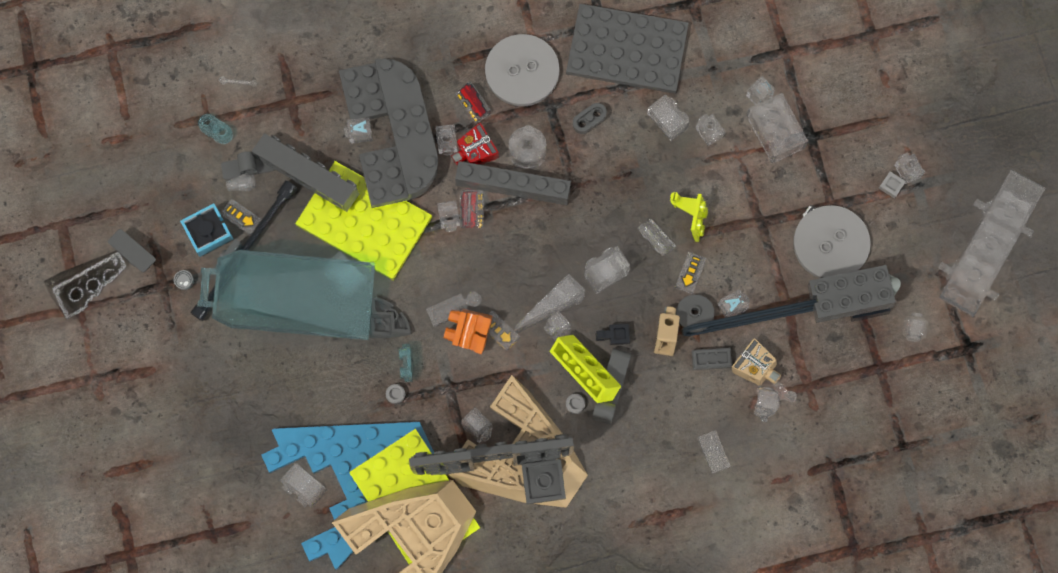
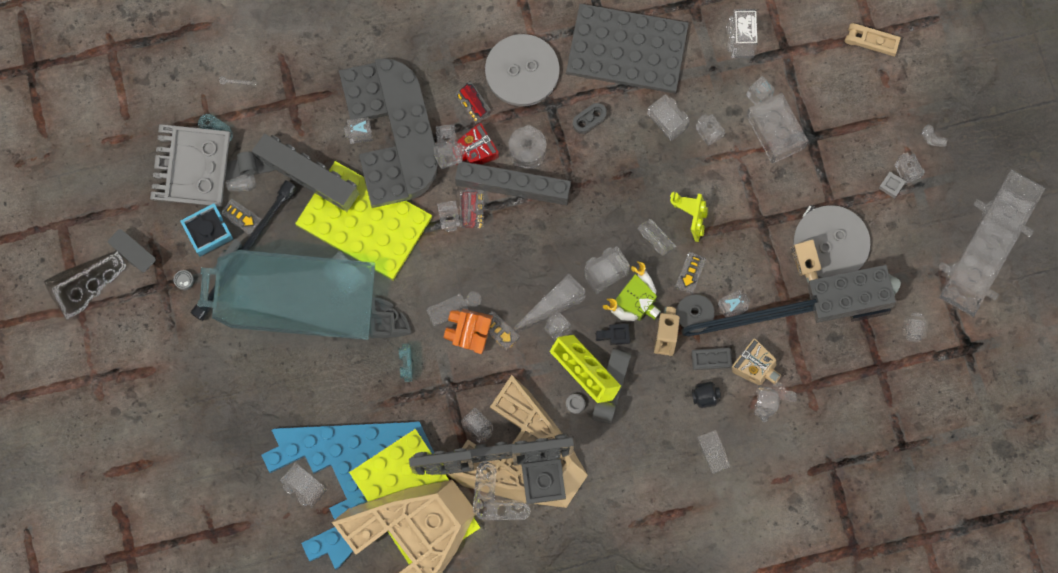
(194, 165): none -> light grey hinge
(395, 394): light grey tile -> none
(448, 153): none -> clear brick
(493, 505): none -> clear beam
(635, 298): none -> torso
(706, 394): none -> black head
(743, 33): none -> clear brick
(806, 252): none -> tan torso
(872, 39): none -> tan plate
(931, 139): none -> clear arm

